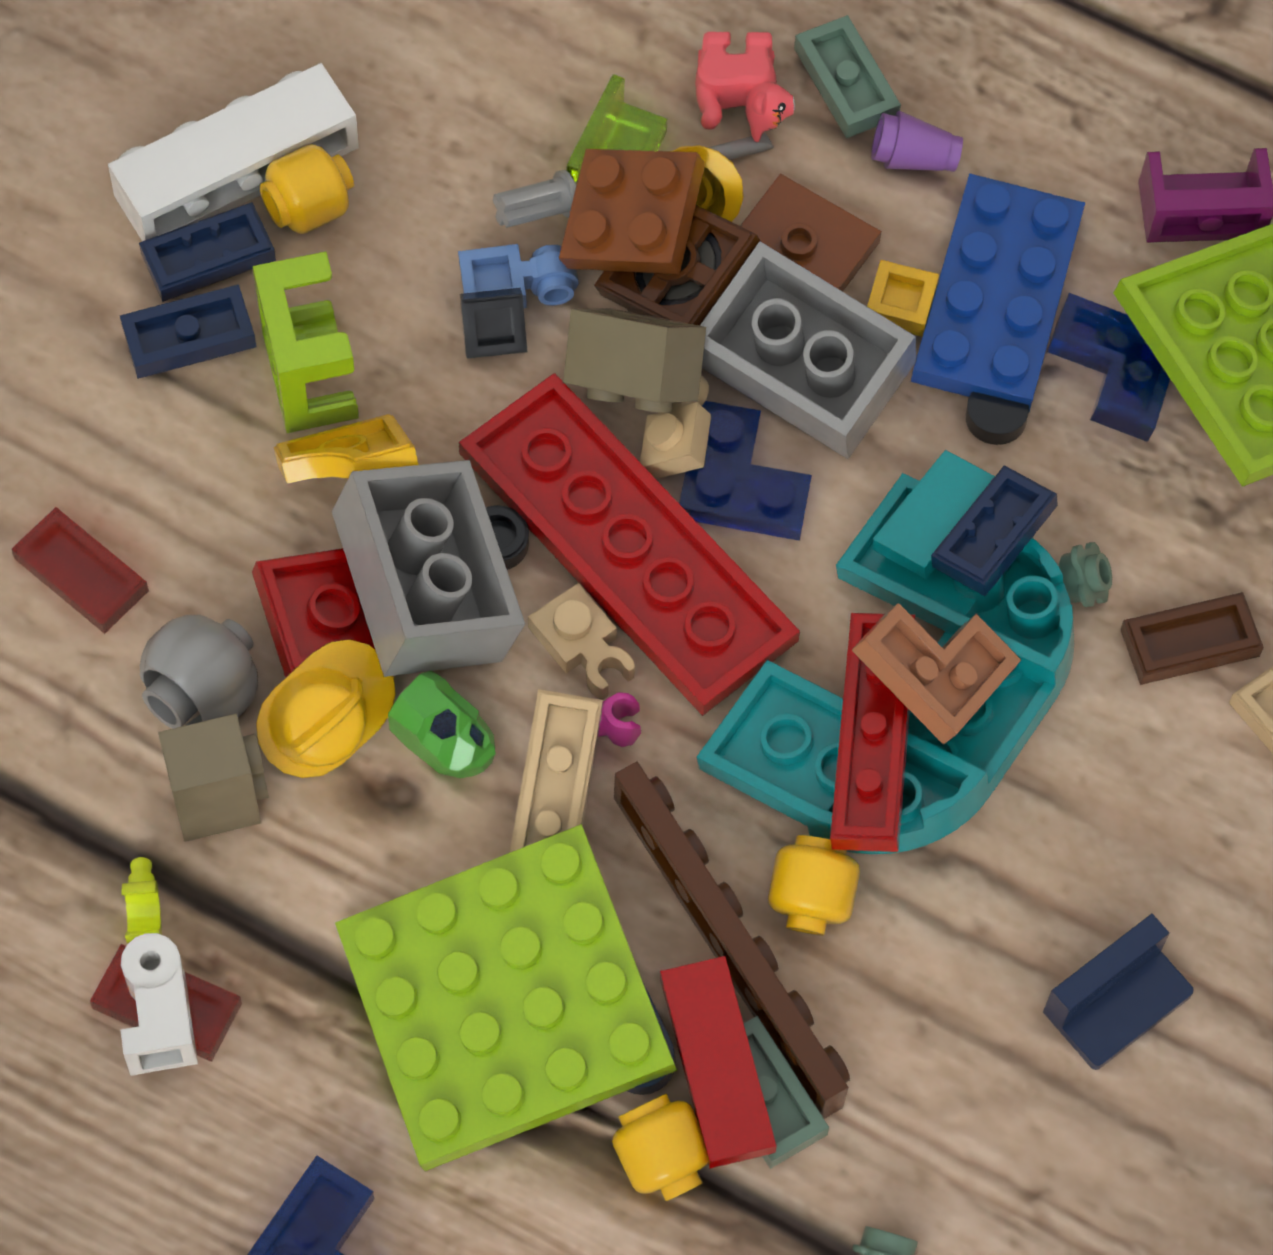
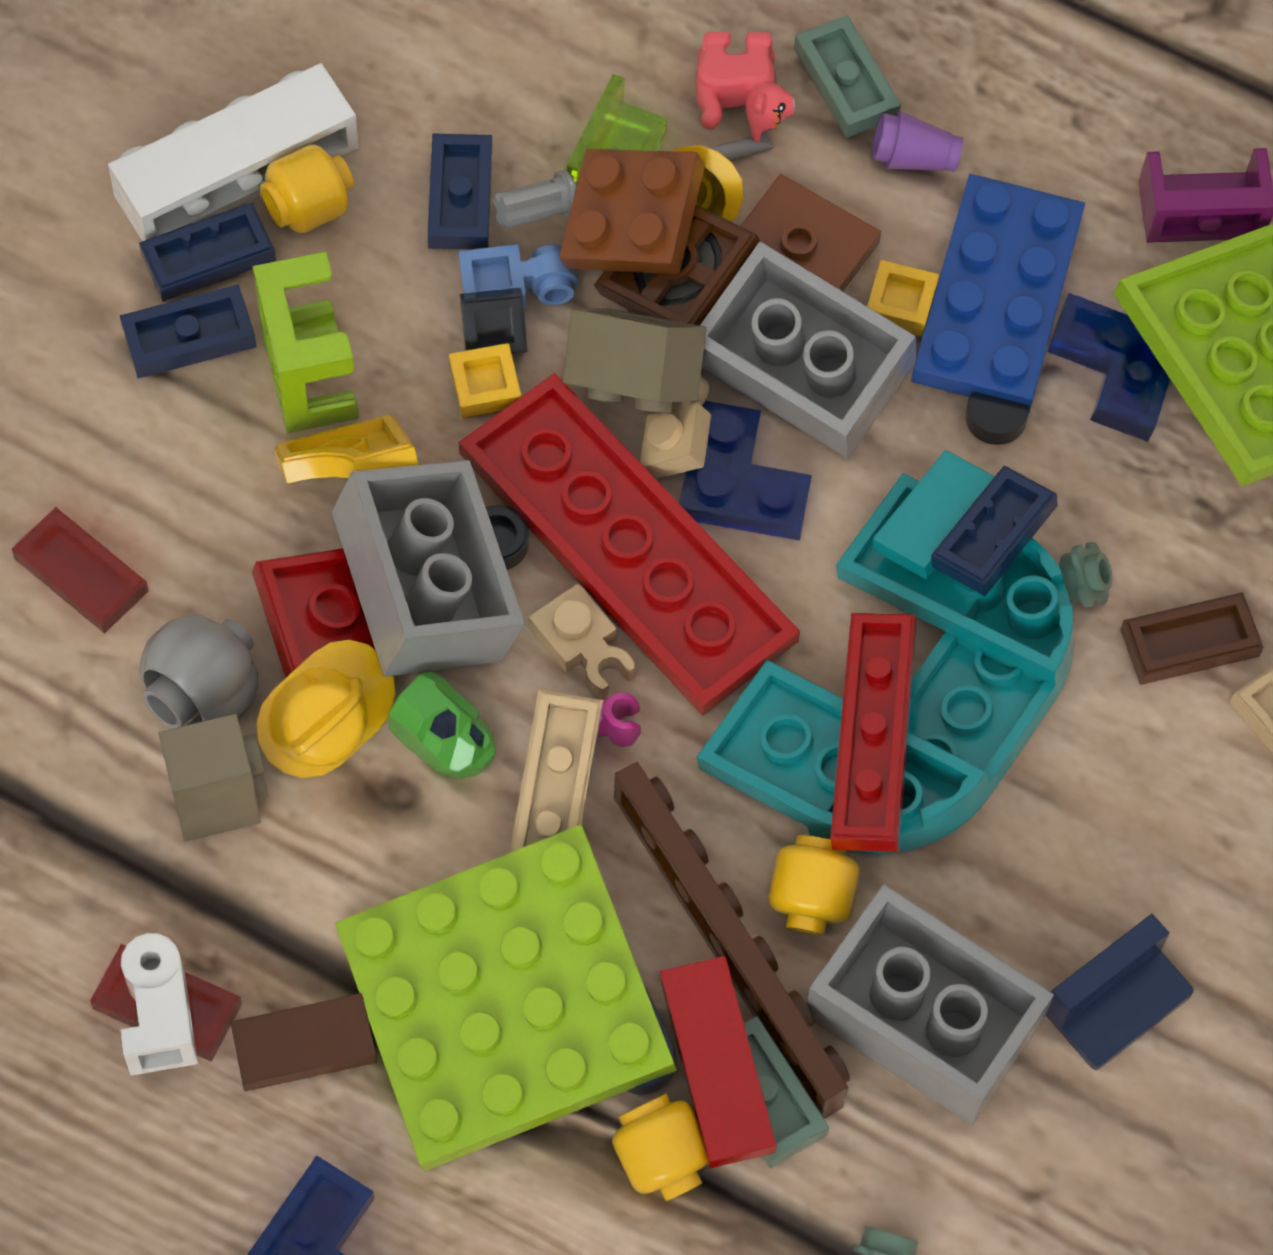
(141, 900): neon yellow piece -> none
(303, 1042): none -> reddish brown tile
(460, 191): none -> dark blue plate
(484, 380): none -> yellow plate
(927, 1004): none -> light grey brick
(934, 681): nougat plate -> none

